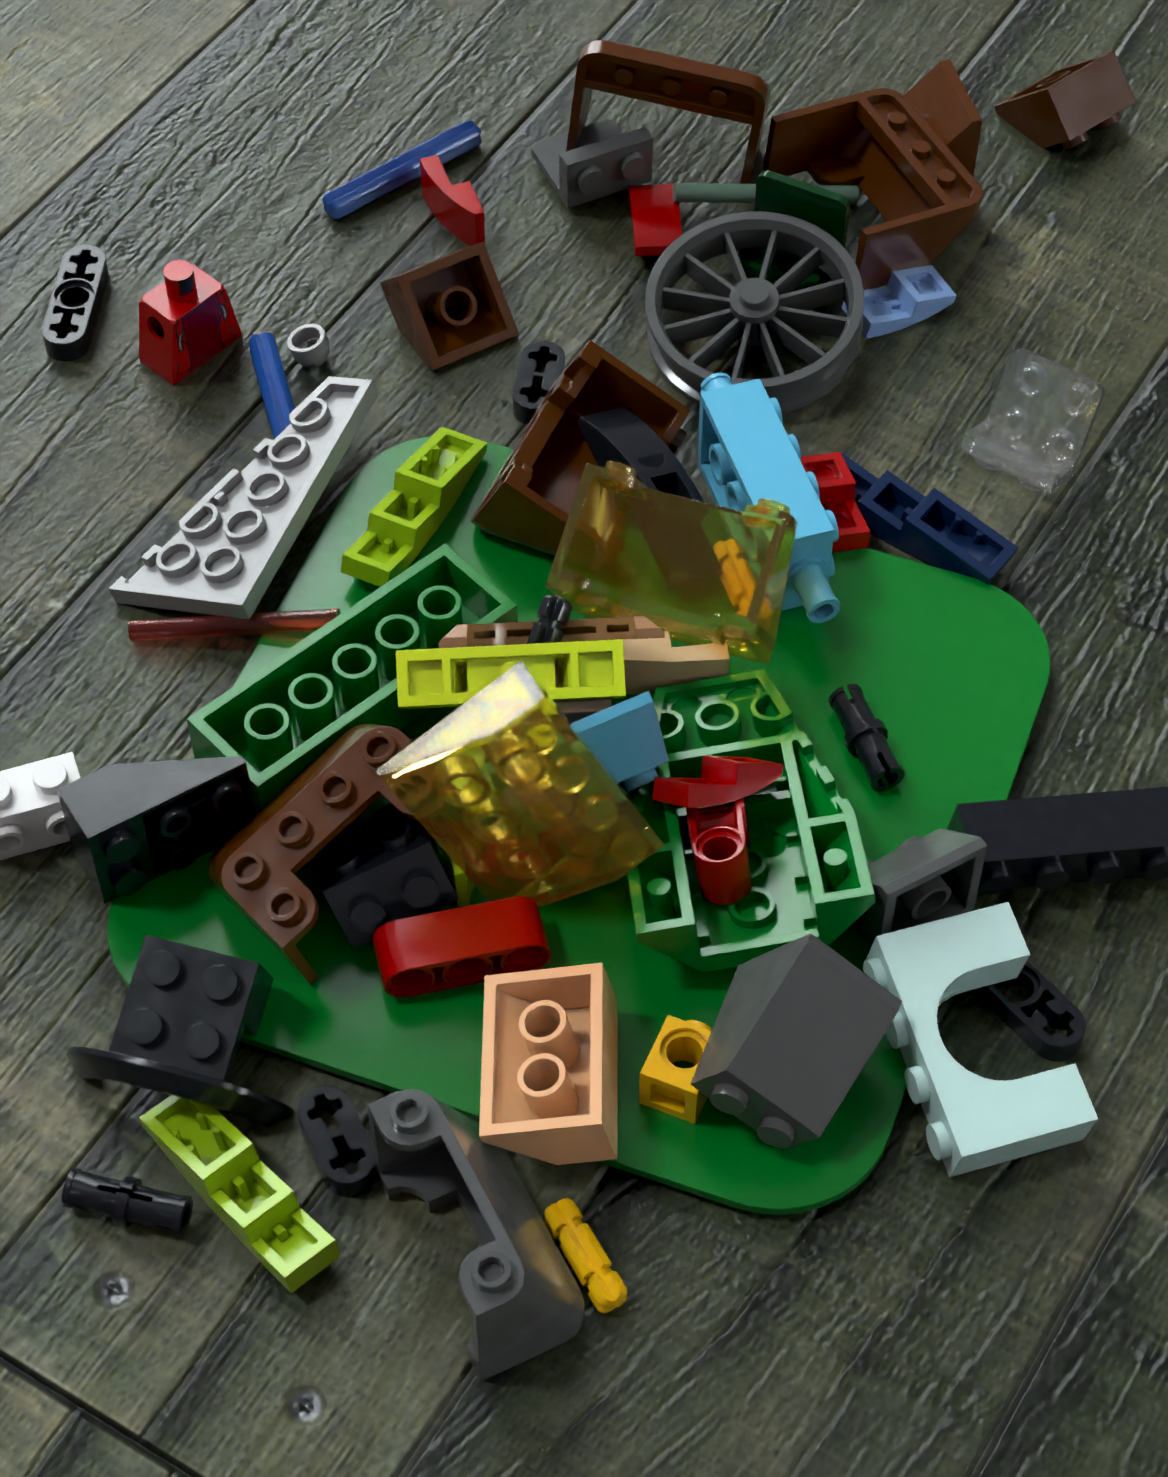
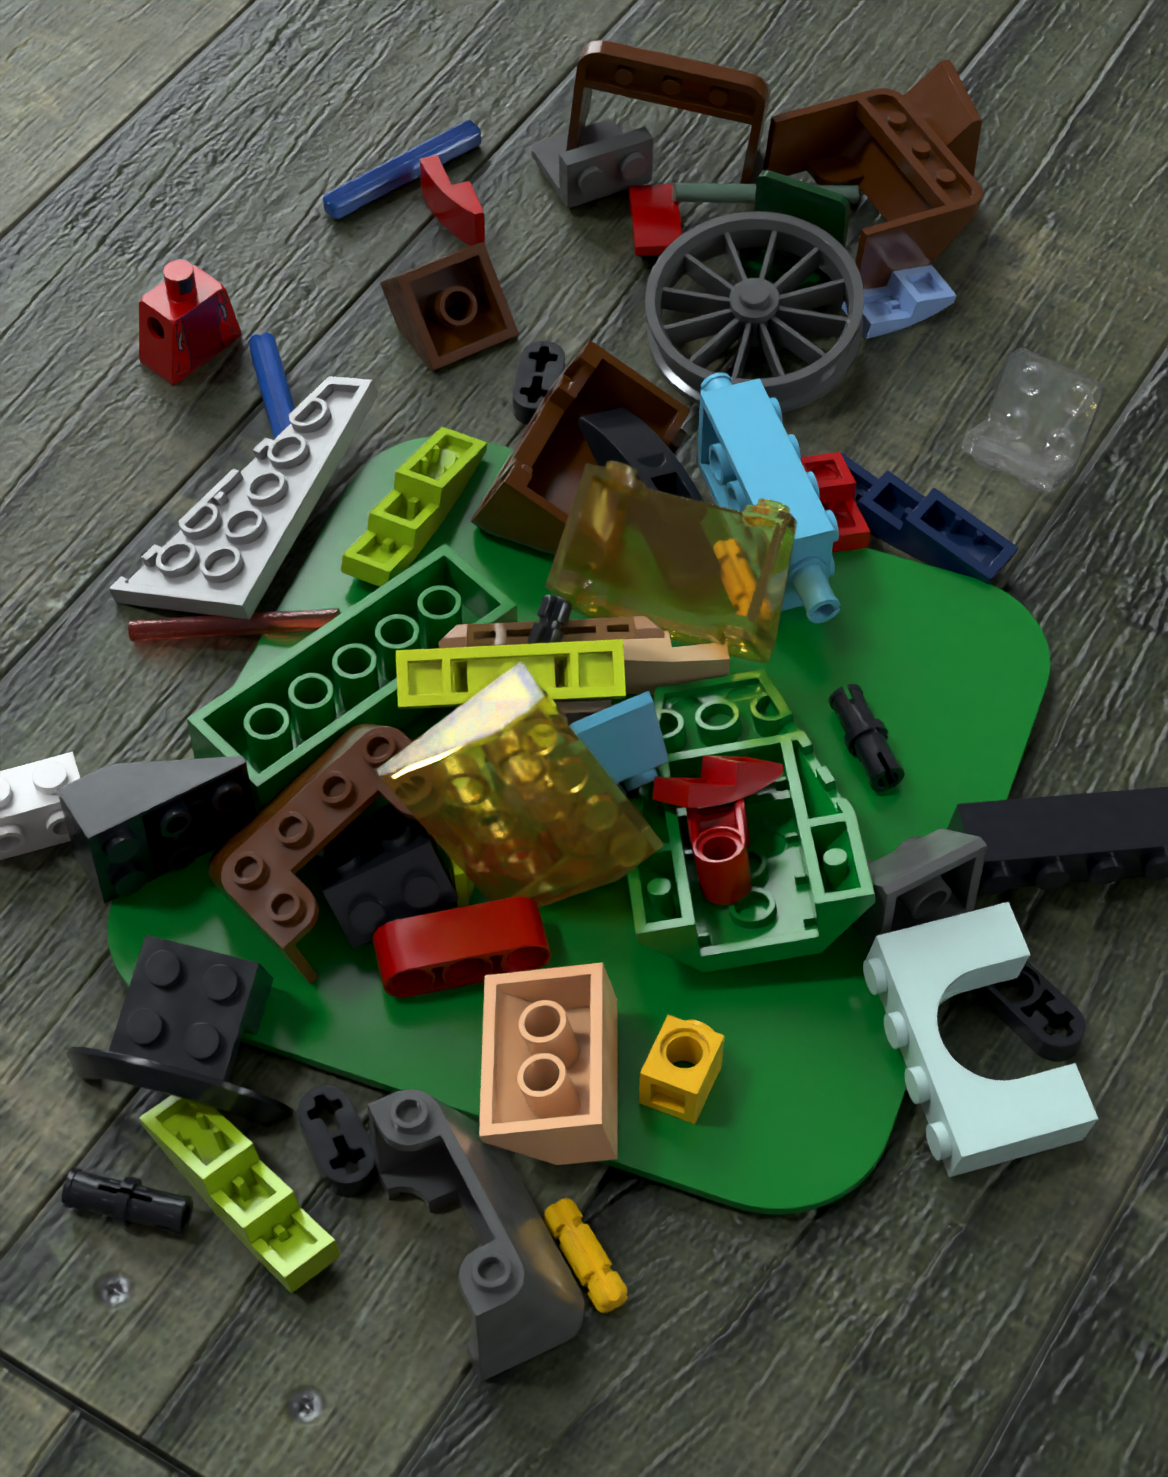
(81, 318): black beam -> none
(301, 348): light grey hinge -> none
(792, 1040): dark grey slope -> none
(1069, 102): reddish brown slope -> none

